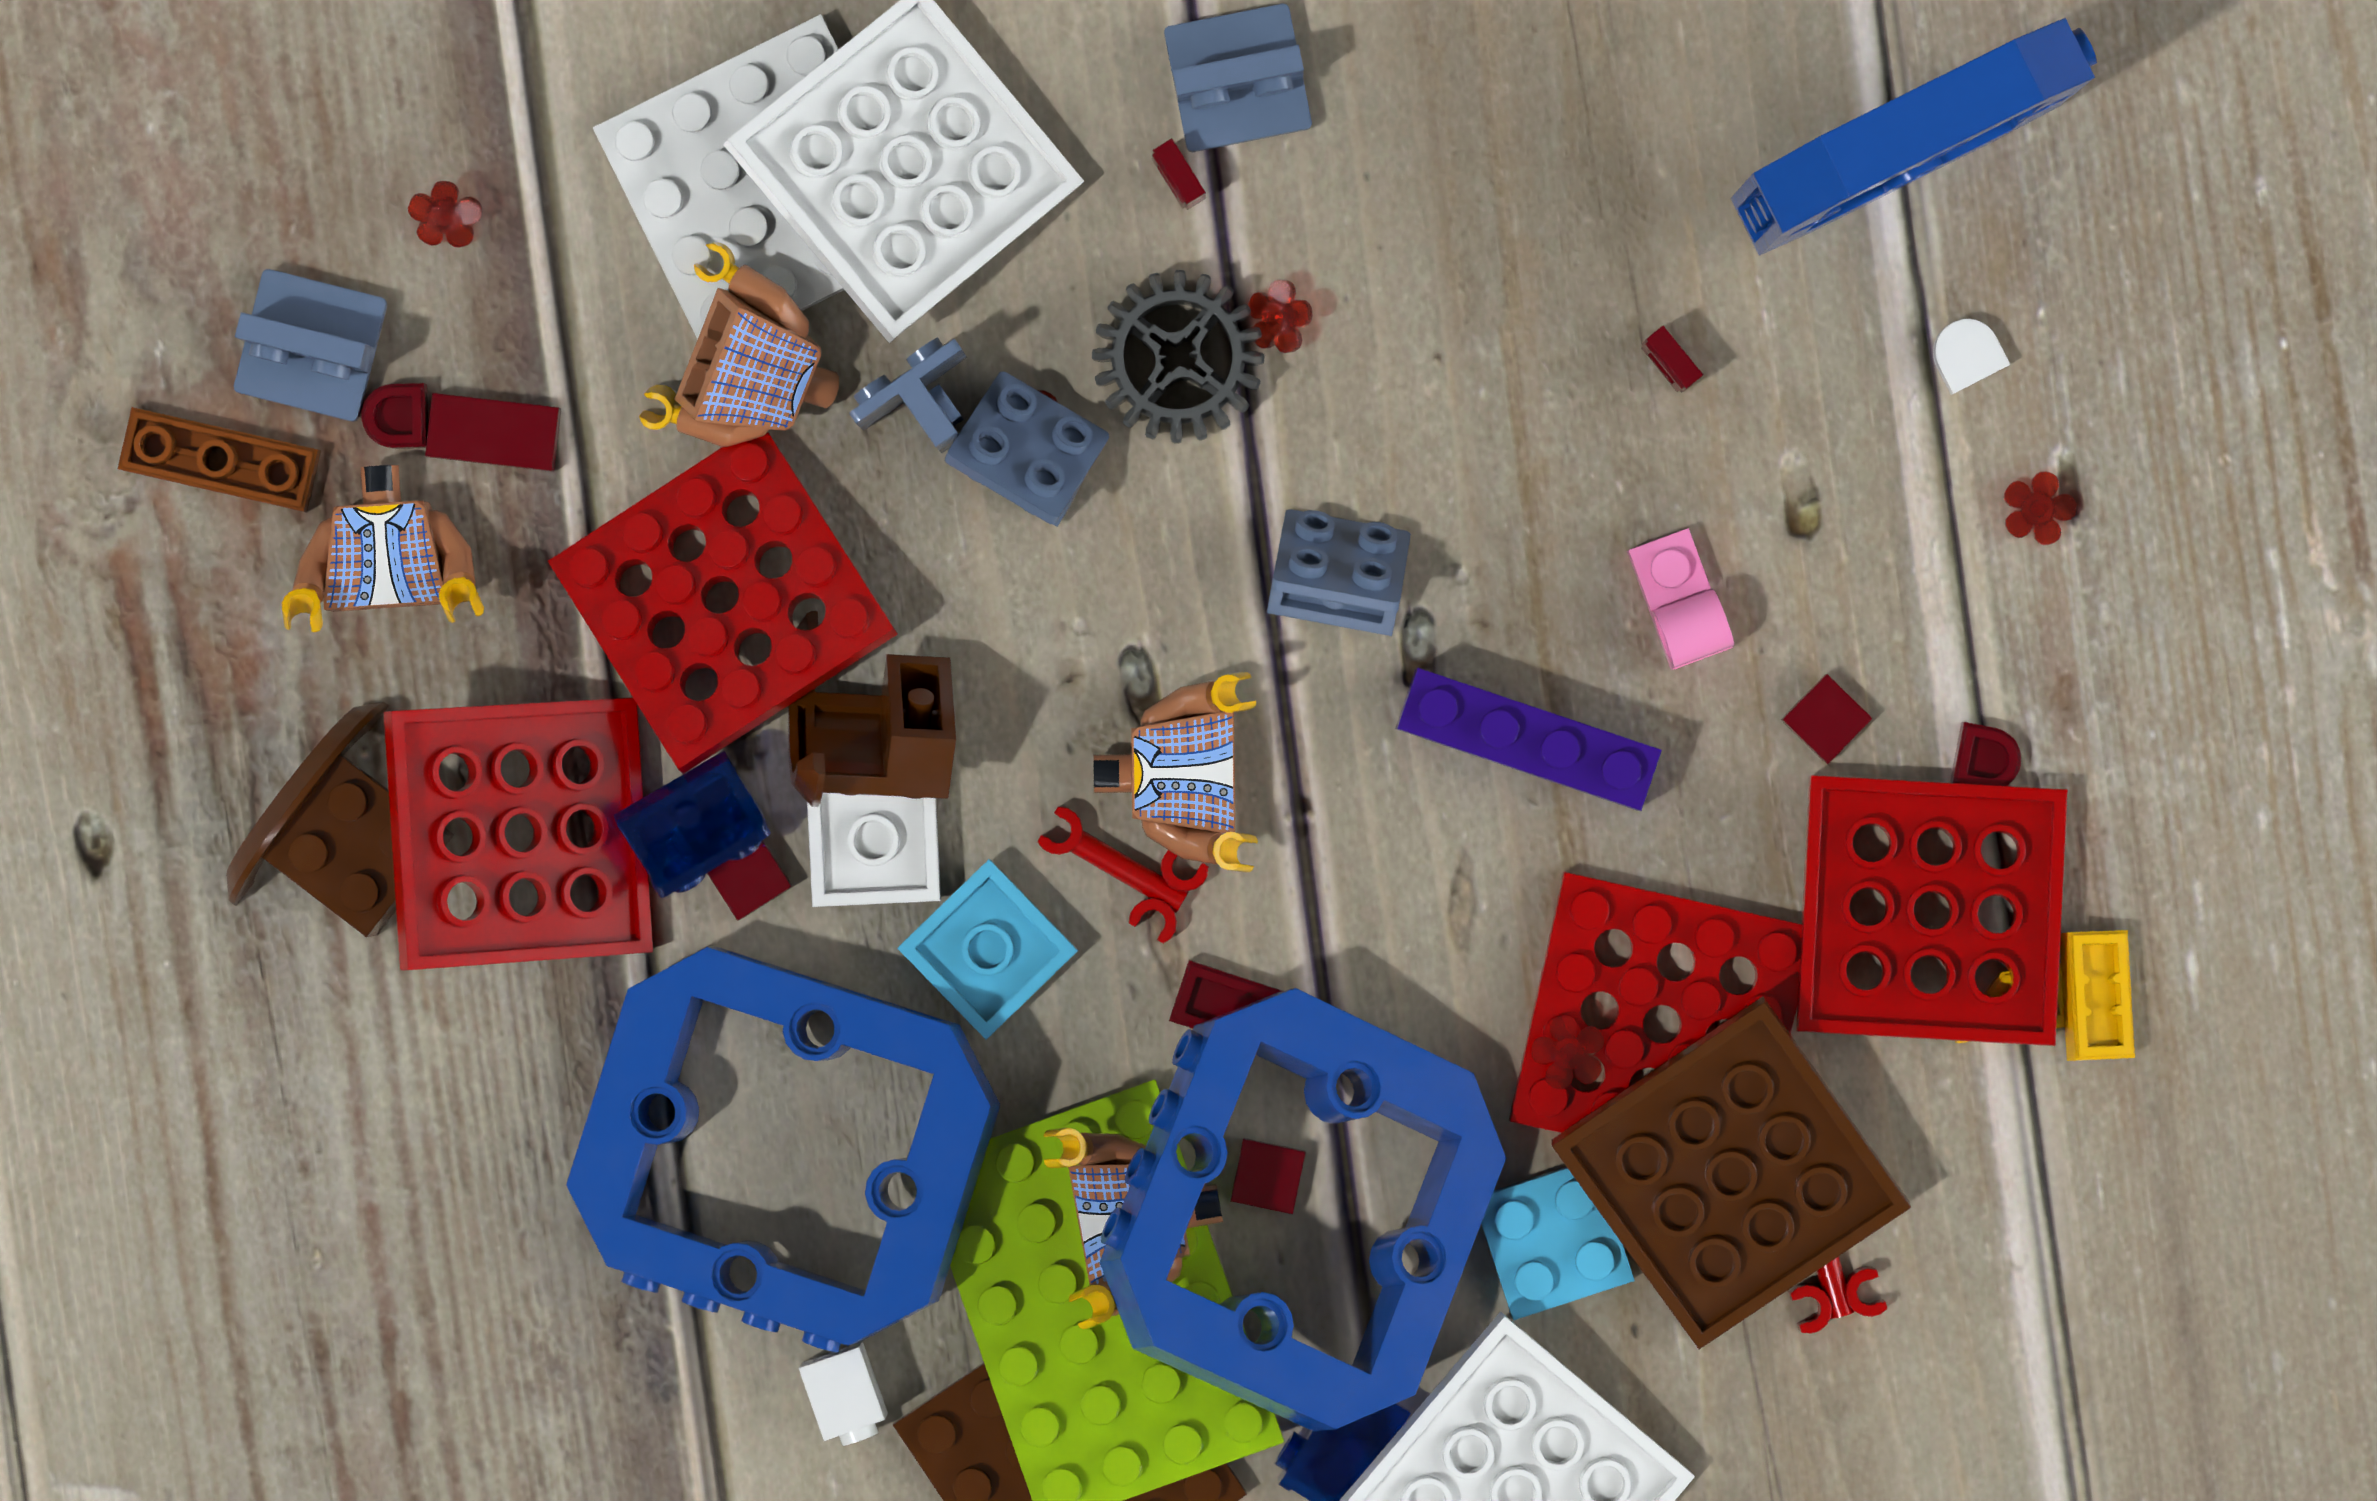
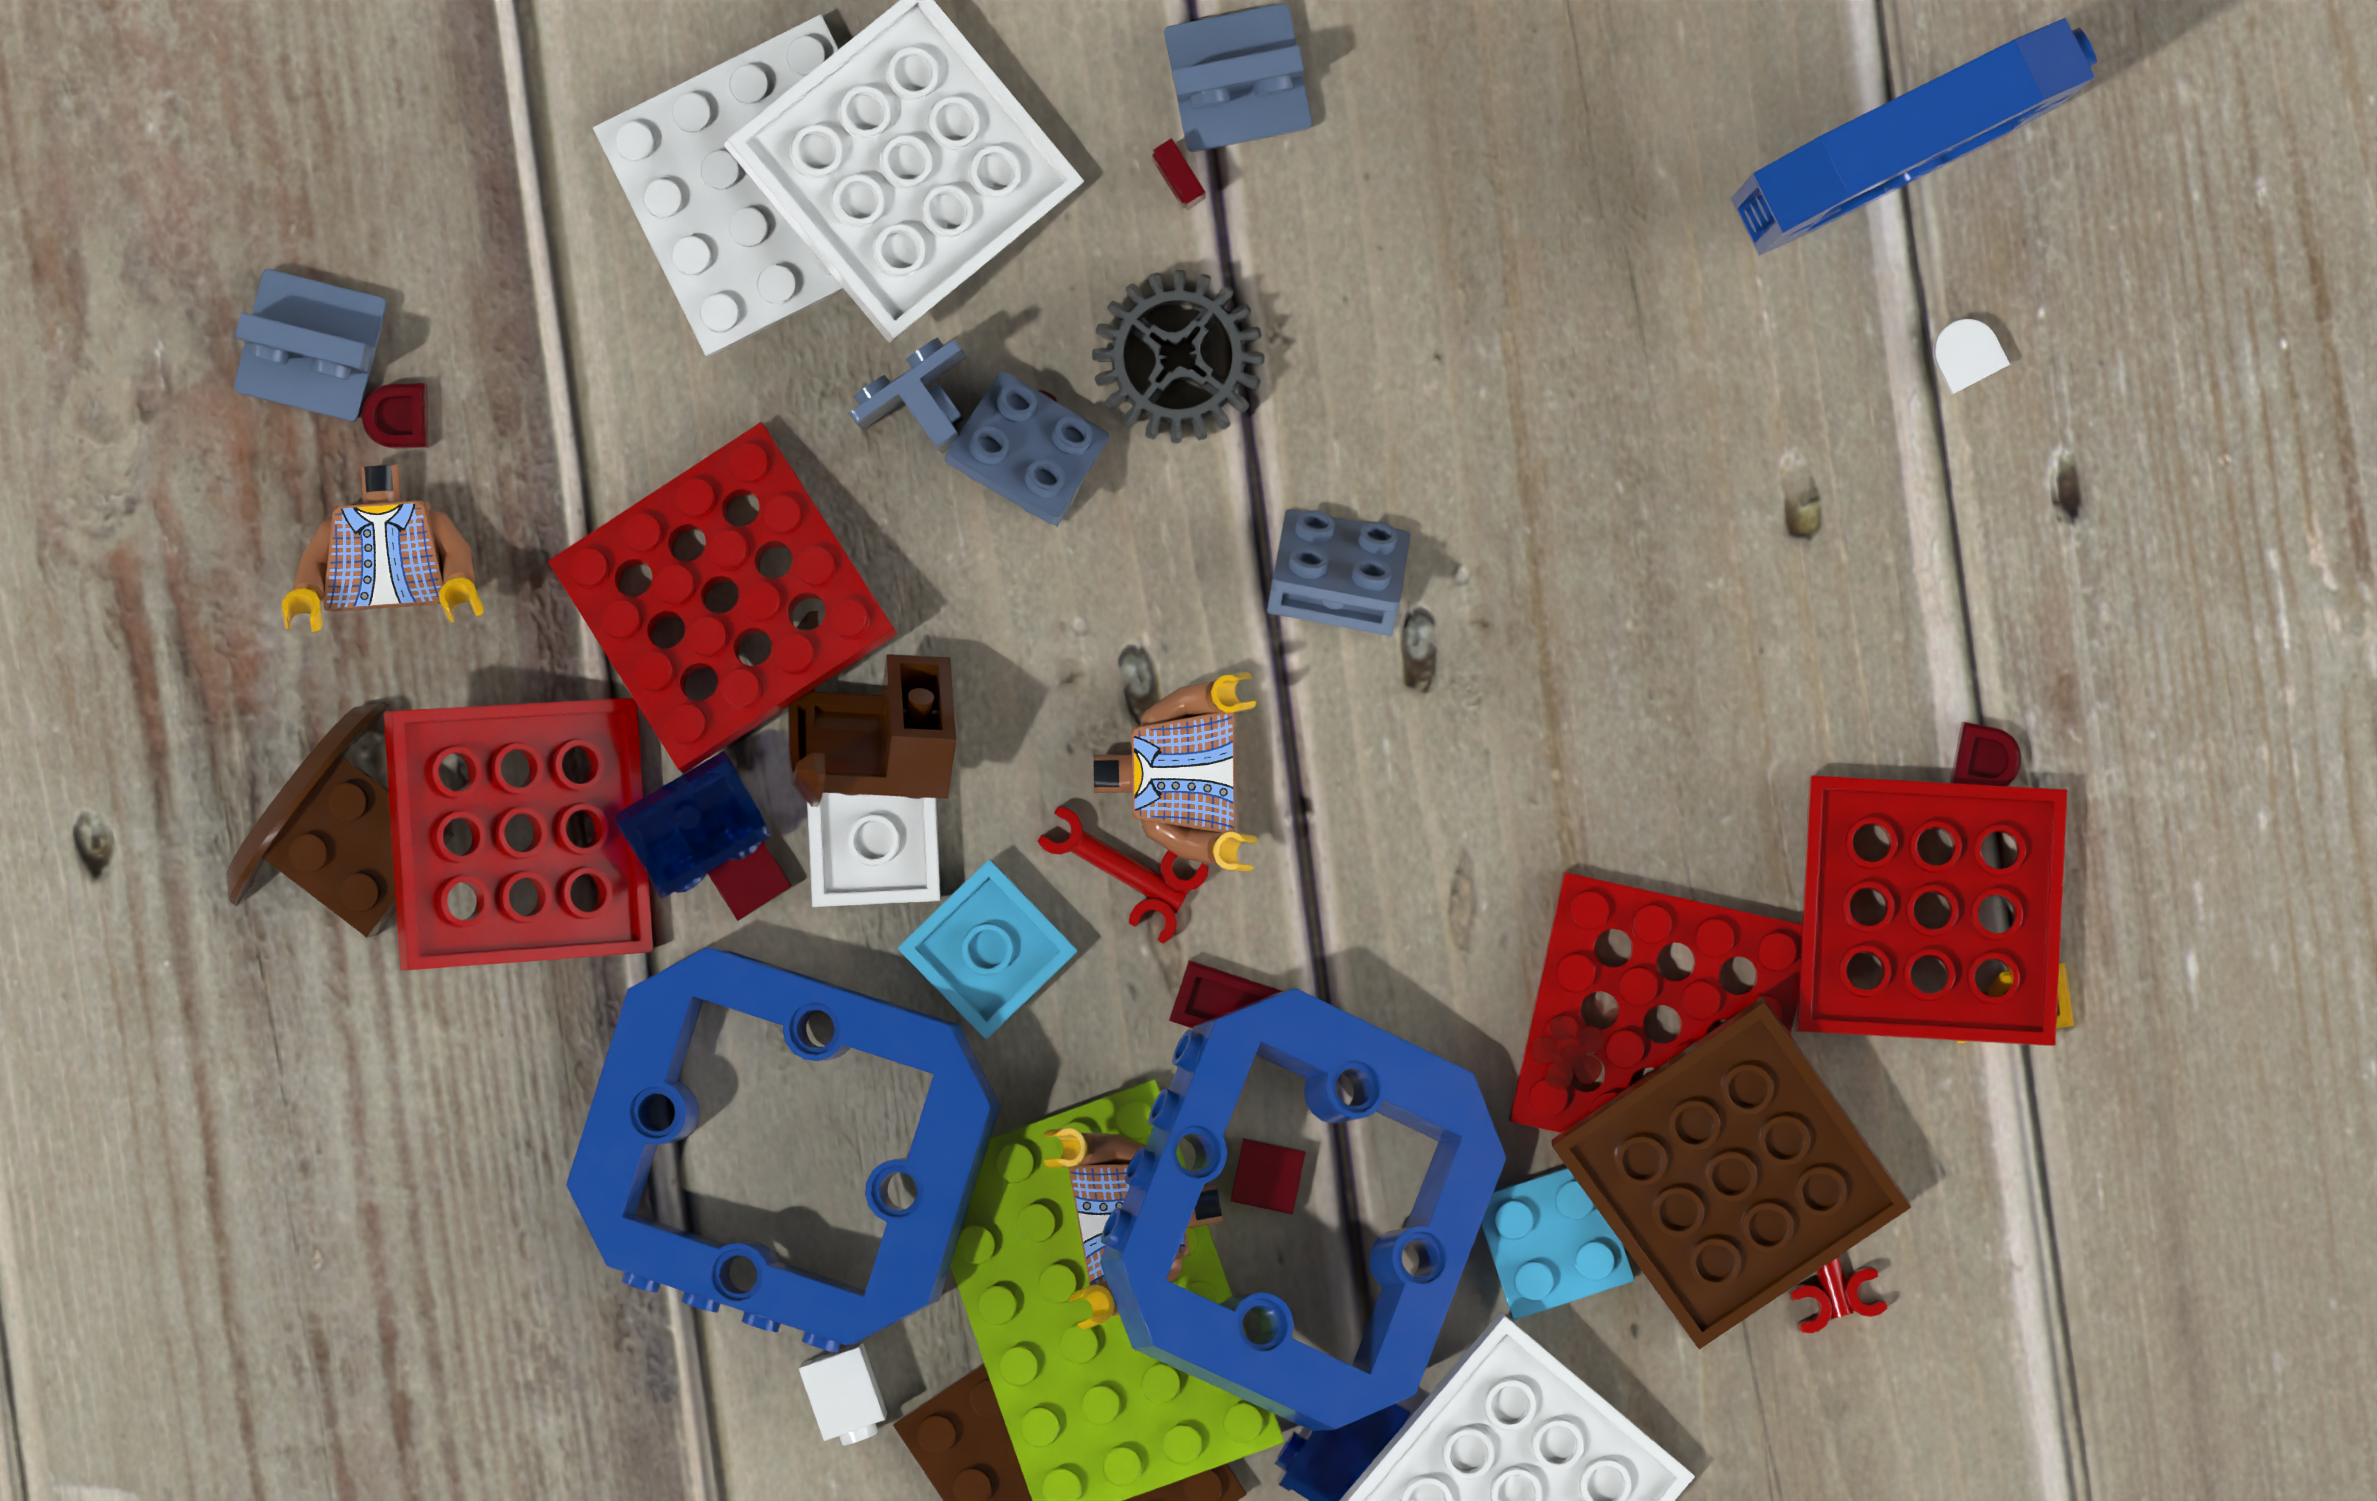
(255, 467): dark orange tile -> none
(444, 215): clear red plant -> none
(493, 432): dark red tile -> none
(747, 365): nougat torso -> none
(1280, 316): clear red plant -> none
(1528, 739): dark purple brick -> none
(1671, 359): dark red tile -> none
(1681, 599): bright pink plate -> none
(1826, 719): dark red tile -> none
(2038, 508): clear red plant -> none
(2097, 995): yellow plate -> none

